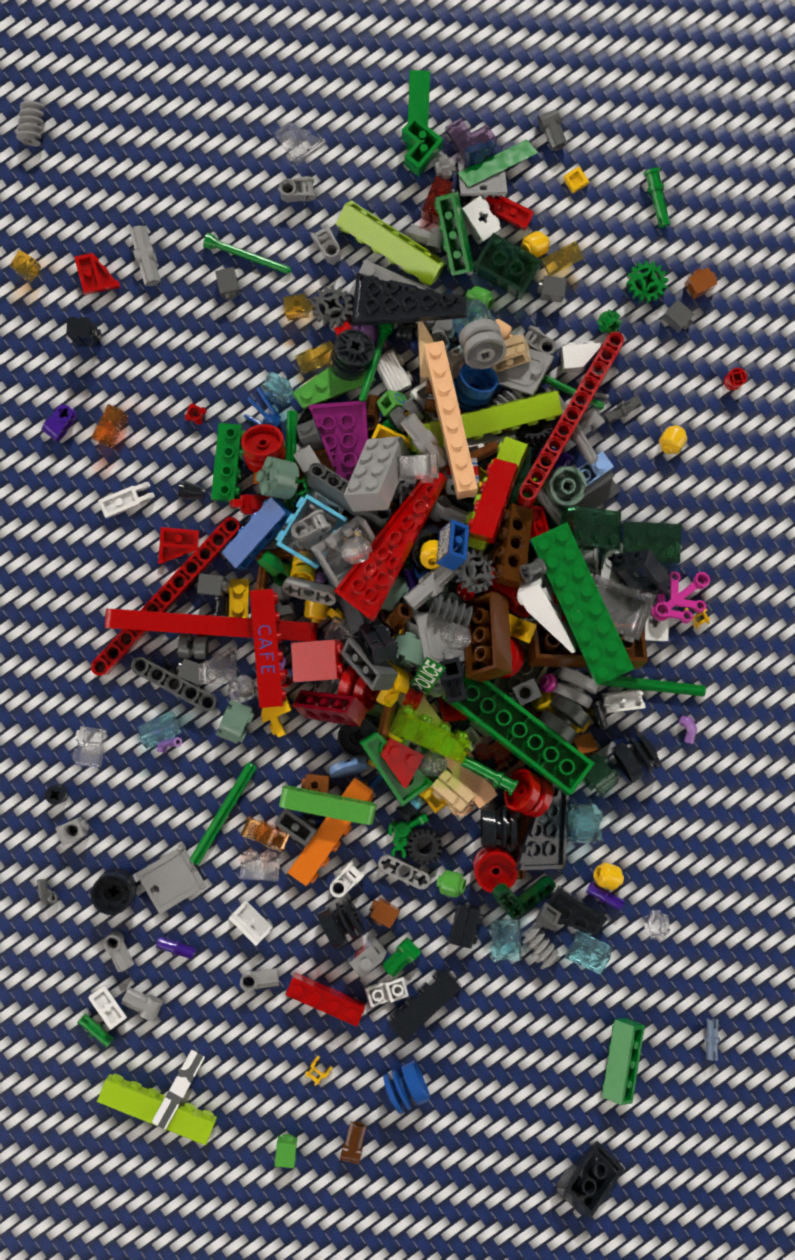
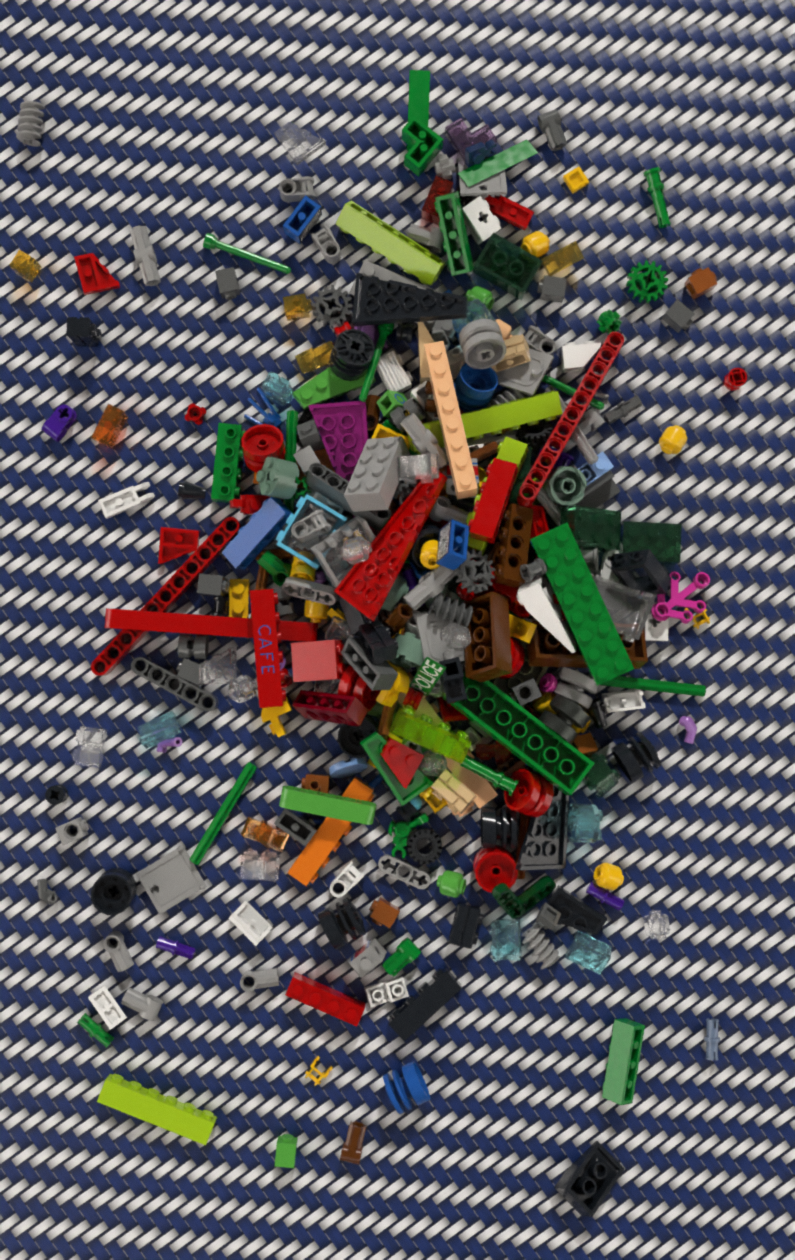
(178, 1089): sticker -> none
(234, 722): sand green brick -> none
(302, 219): none -> blue brick

